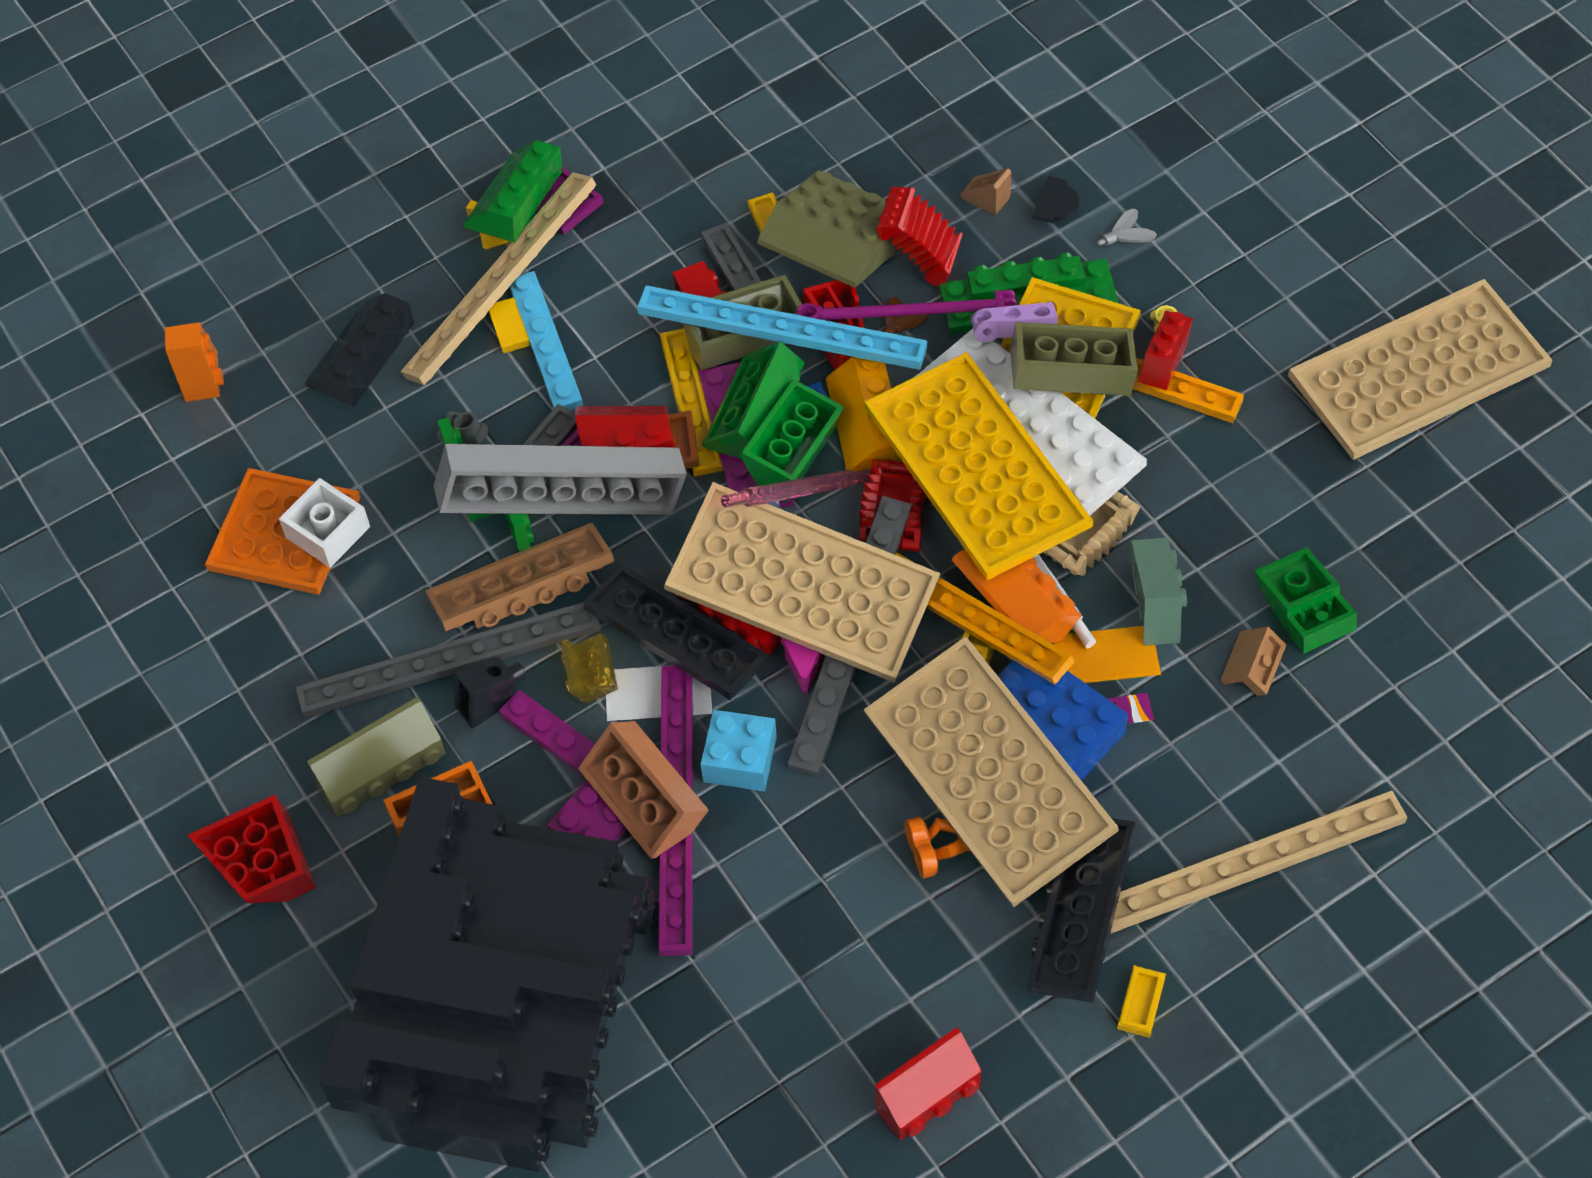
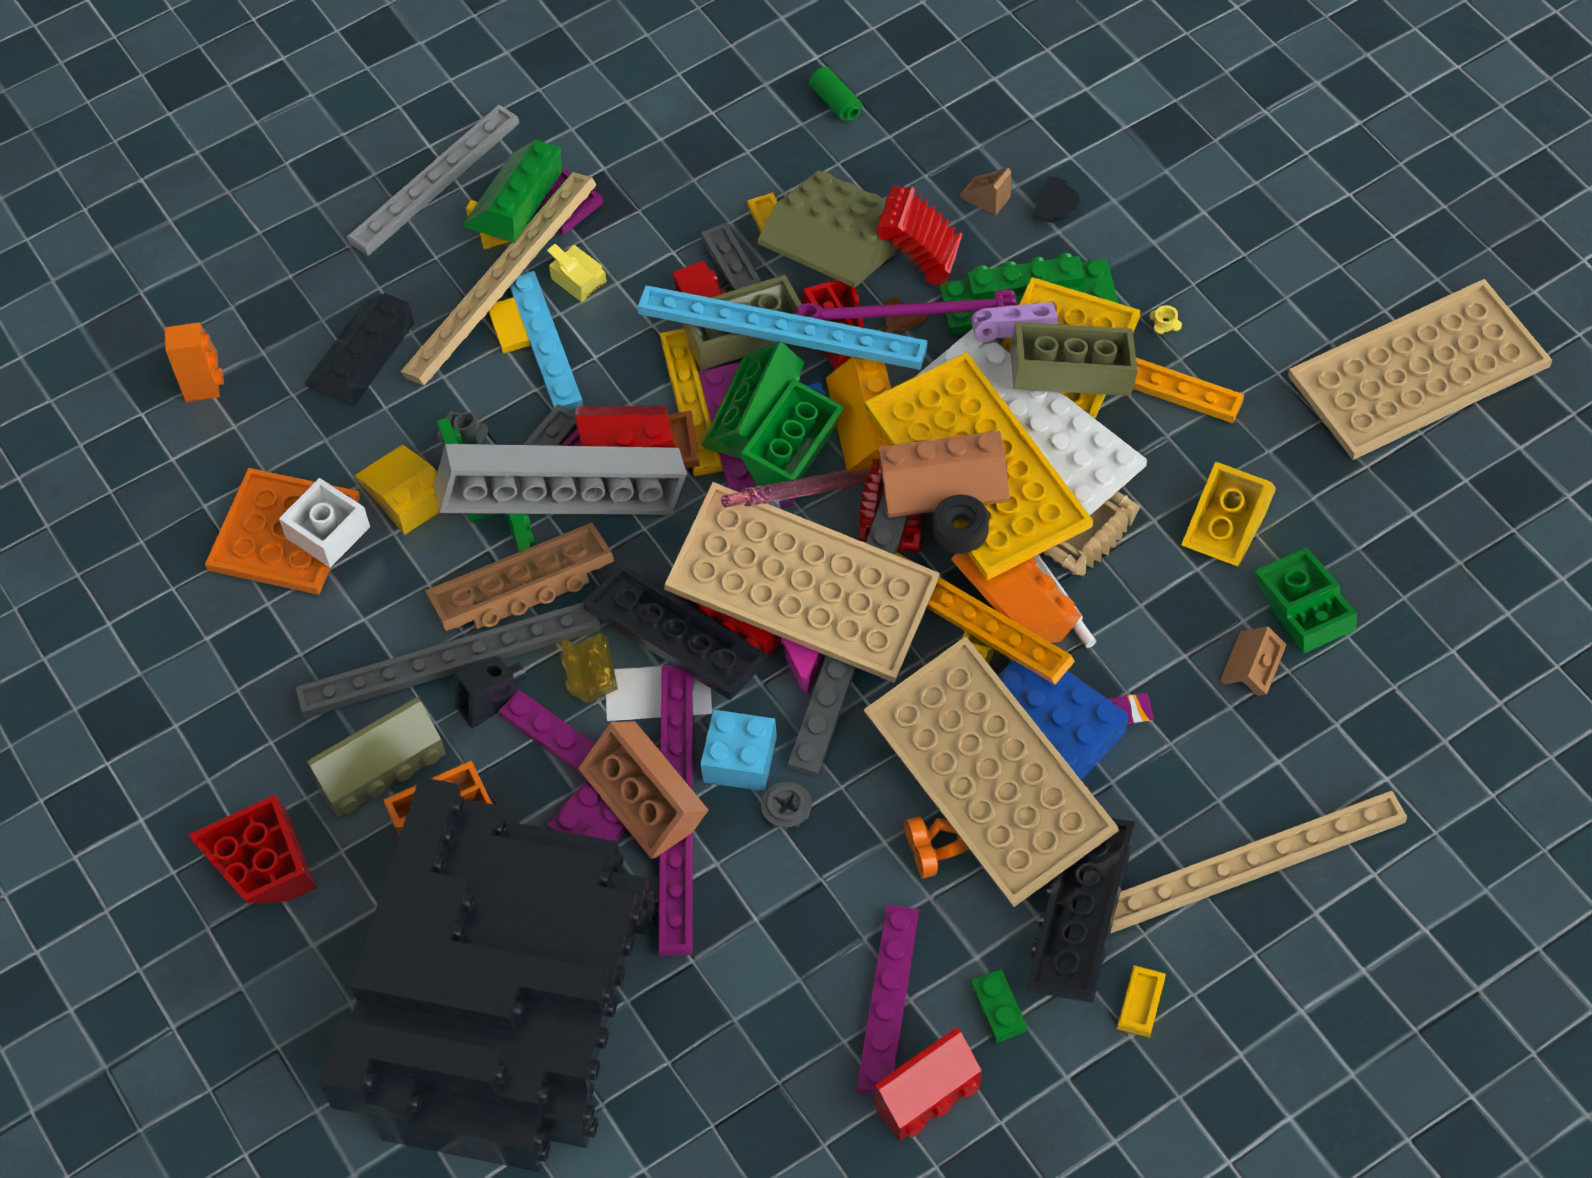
(402, 487): none -> yellow slope
(432, 180): none -> light grey tile
(576, 271): none -> light yellow piece
(783, 793): none -> dark grey gear
(835, 94): none -> green brick
(888, 997): none -> magenta plate
(929, 471): none -> nougat slope
(965, 508): none -> black tyre
(998, 1006): none -> green plate
(1114, 656): light orange sticker -> none
(1125, 233): light grey piece -> none
(1158, 590): sand green wedge -> none
(1166, 350): red brick -> none
(1228, 514): none -> yellow slope

